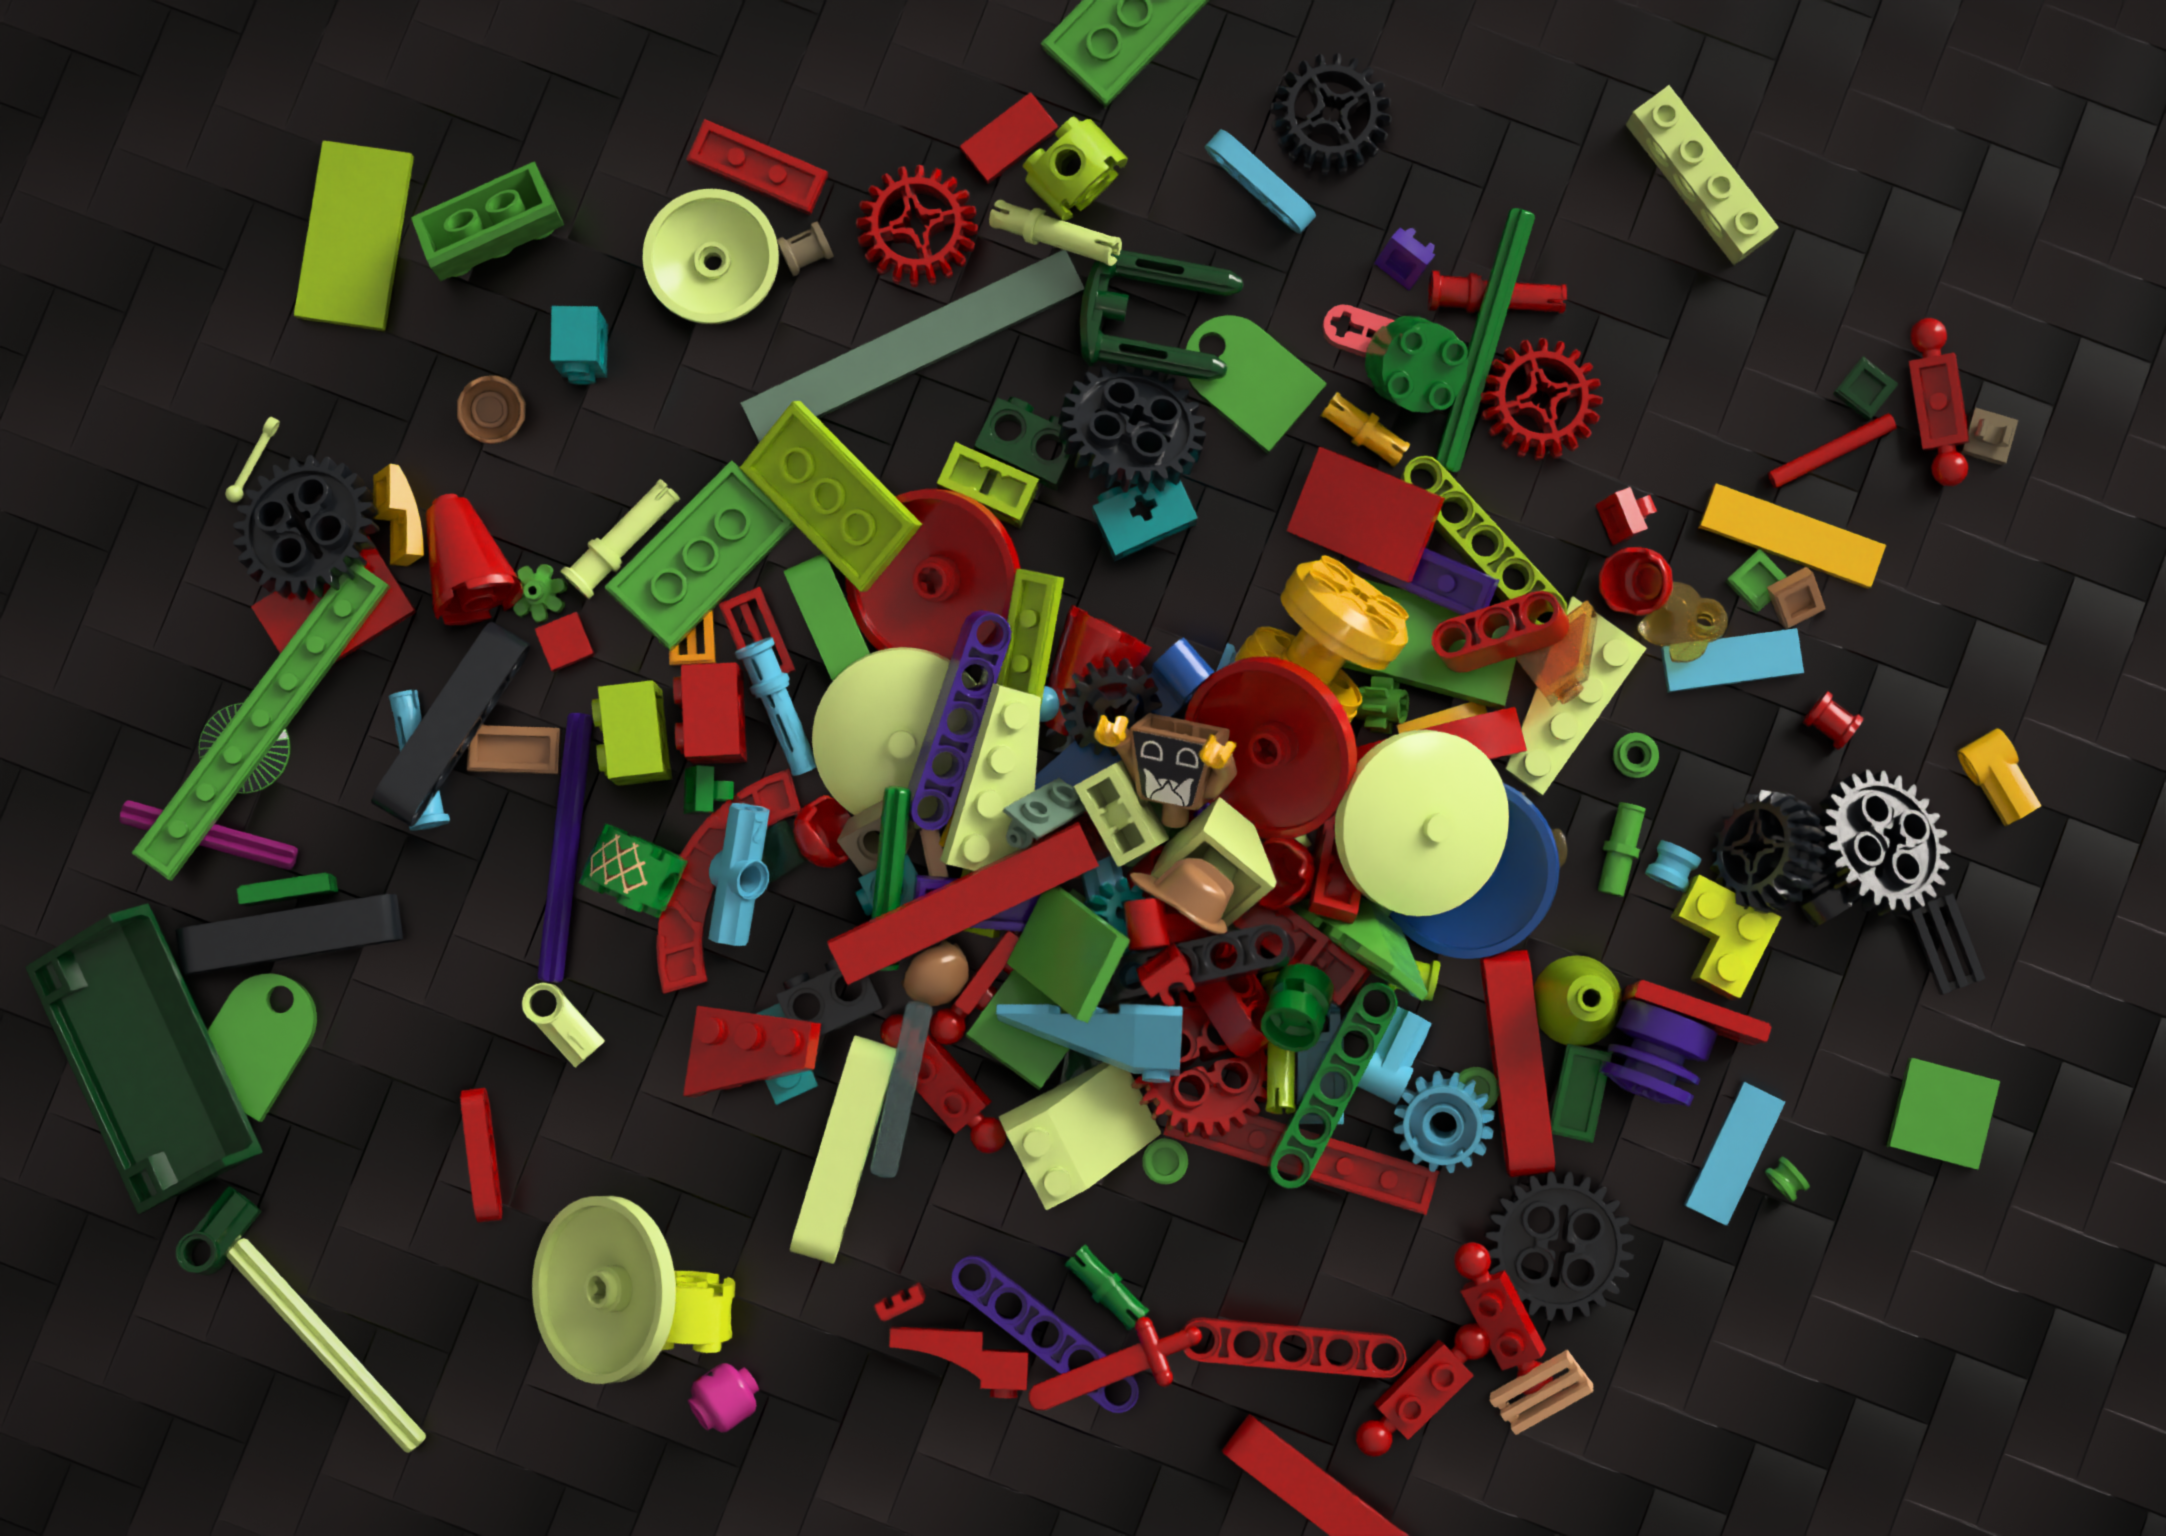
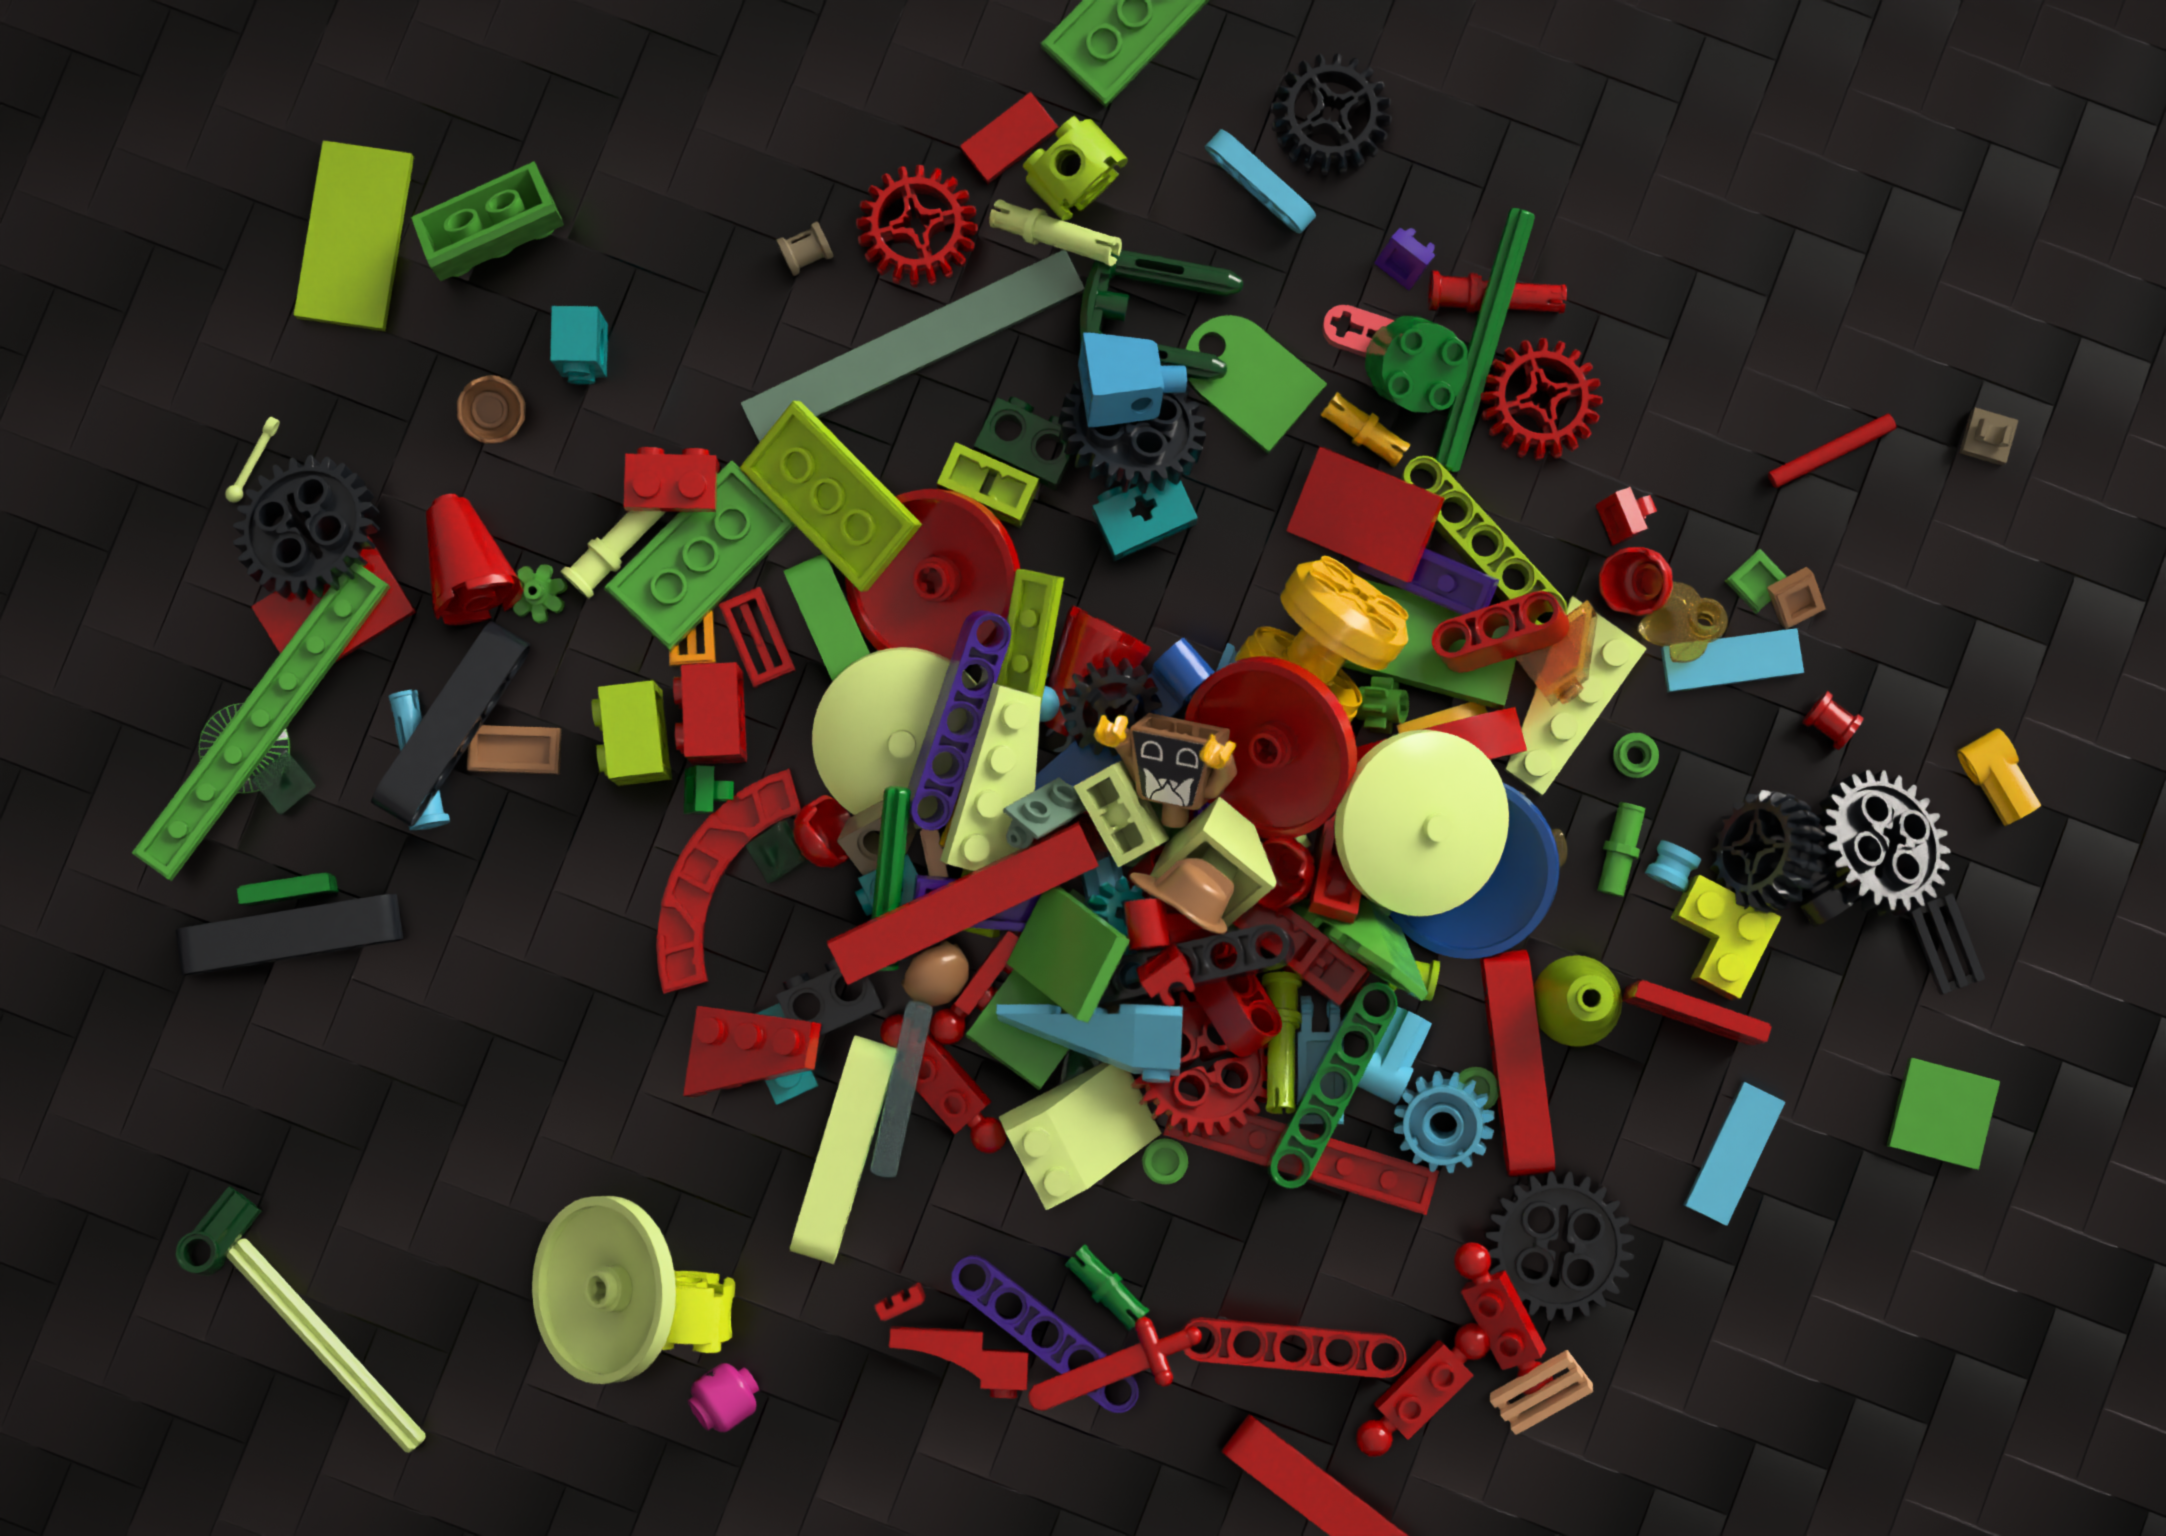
(143, 1057): dark green slope -> none
(219, 838): magenta axle -> none
(259, 1043): bright green tile -> none
(283, 782): none -> clear green tile
(397, 505): yellow slope -> none
(481, 1155): red beam -> none
(564, 641): red tile -> none
(565, 847): dark purple axle -> none
(565, 1026): yellowish green piece -> none
(632, 871): green brick -> none
(671, 480): none -> red bracket
(702, 227): yellowish green dish -> none
(739, 874): medium azure piece -> none
(757, 167): red tile -> none
(770, 686): medium azure pin -> none
(1124, 379): none -> dark azure torso
(1297, 1007): green wheel -> none
(1578, 1093): green tile -> none
(1658, 1053): dark purple wheel -> none
(1701, 175): yellowish green brick -> none
(1787, 1179): bright green bush -> none
(1792, 536): yellow tile -> none
(1865, 388): dark green tile -> none
(1939, 402): red plate -> none

